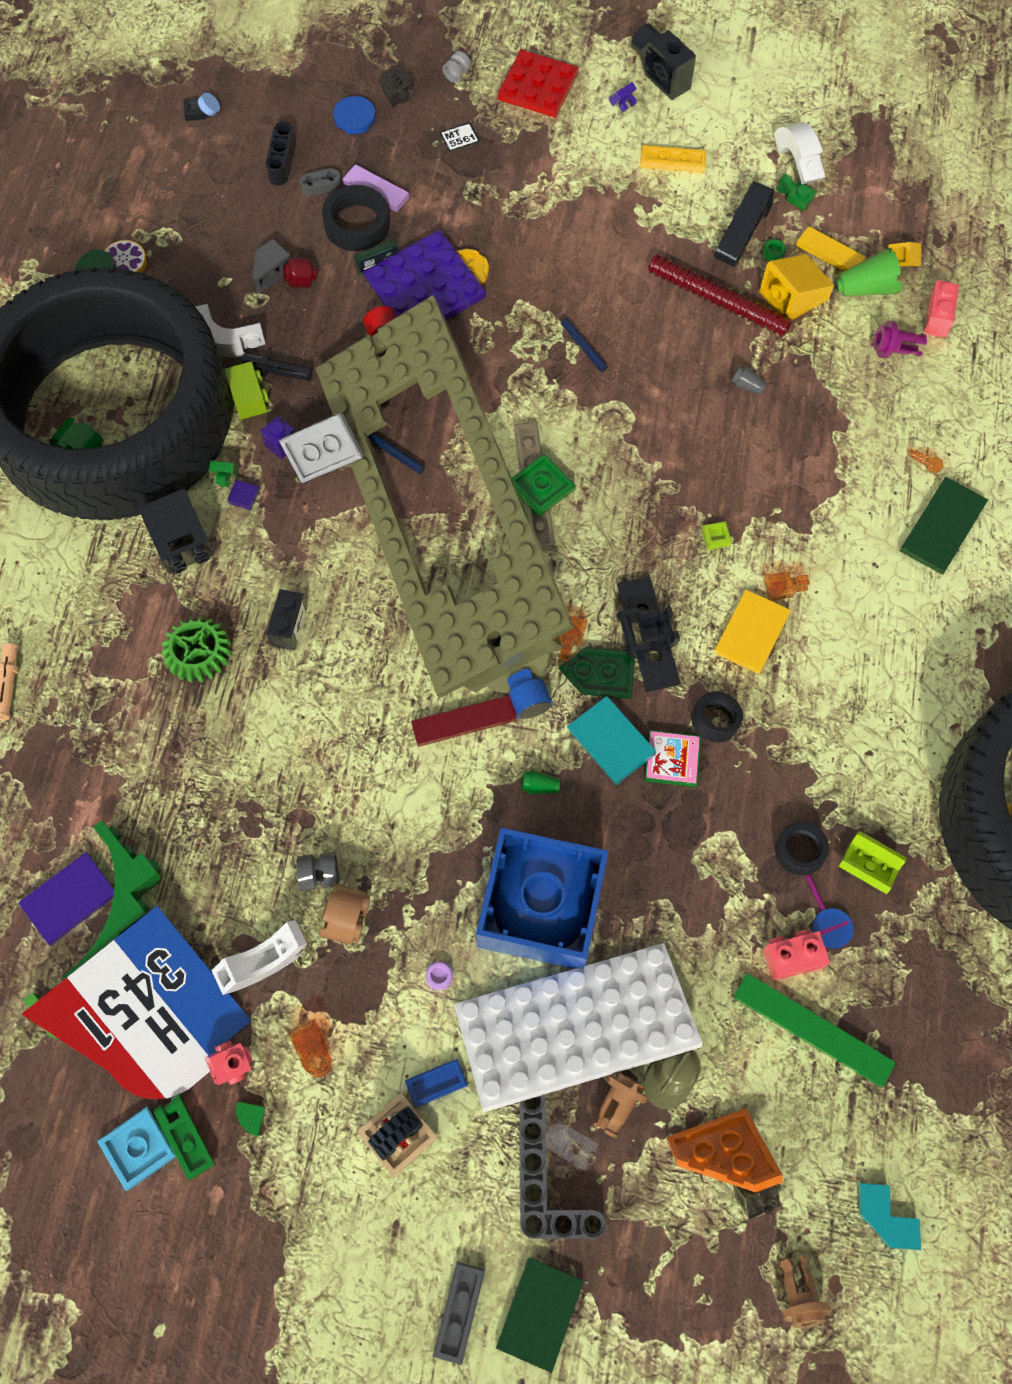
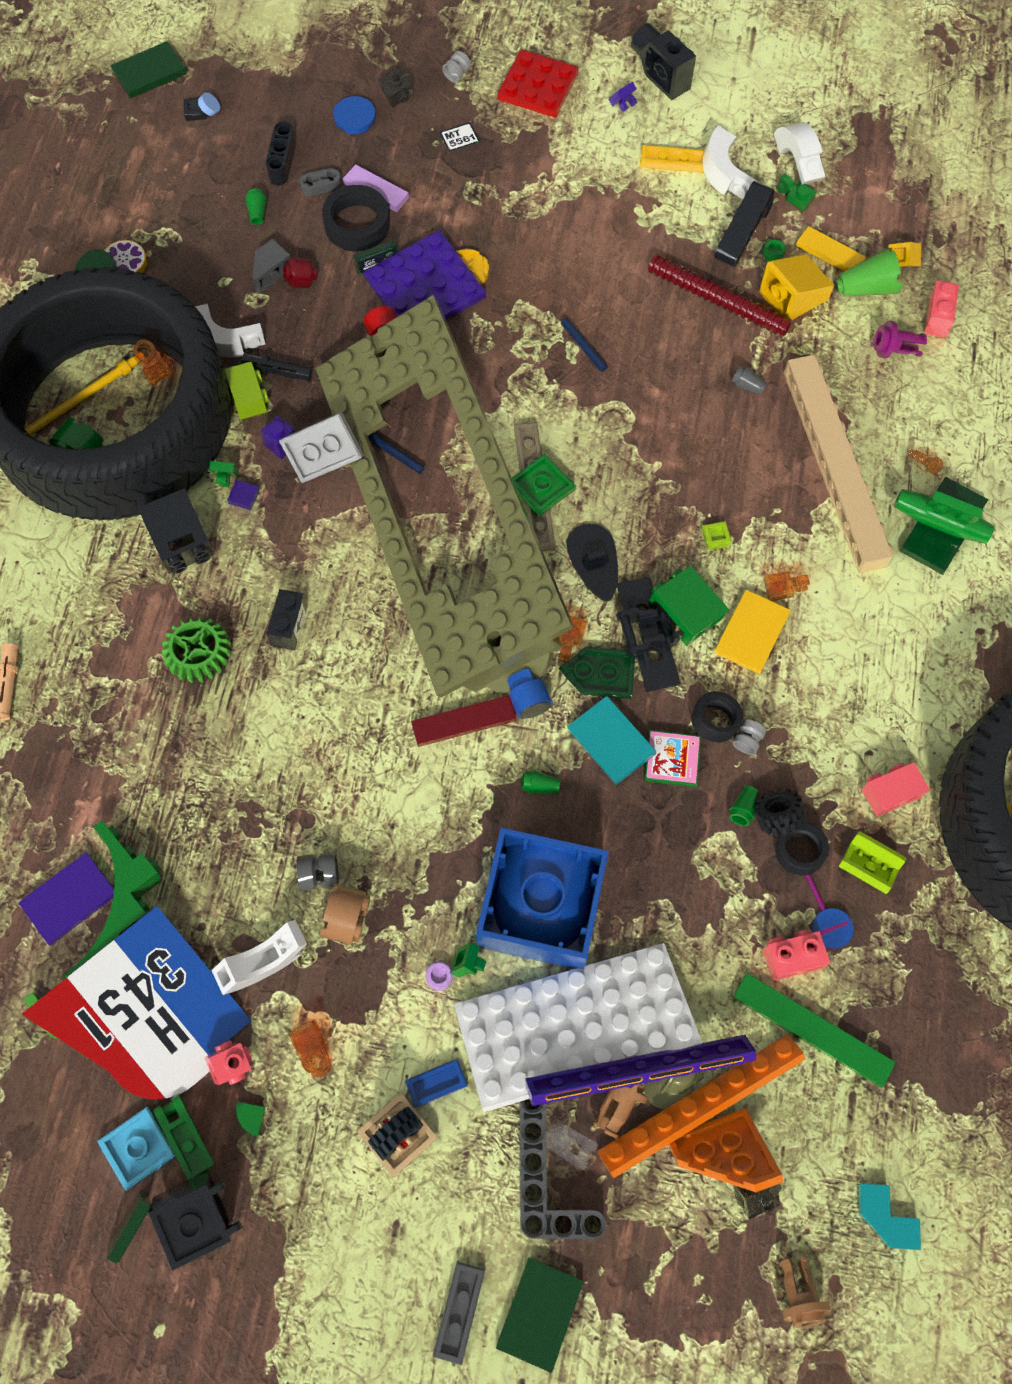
(123, 368): none -> yellow bar
(128, 1226): none -> dark green tile
(148, 69): none -> dark green tile
(151, 364): none -> clear orange piece
(191, 1219): none -> black container
(256, 205): none -> green cone
(467, 961): none -> green tile
(594, 559): none -> black shield
(639, 1070): none -> dark purple plate
(689, 603): none -> green panel
(700, 1106): none -> orange plate
(719, 168): none -> white arch
(742, 810): none -> green cone
(749, 737): none -> light grey wheel
(769, 805): none -> black tyre
(838, 465): none -> tan brick
(895, 788): none -> coral brick
(945, 515): none -> green plate

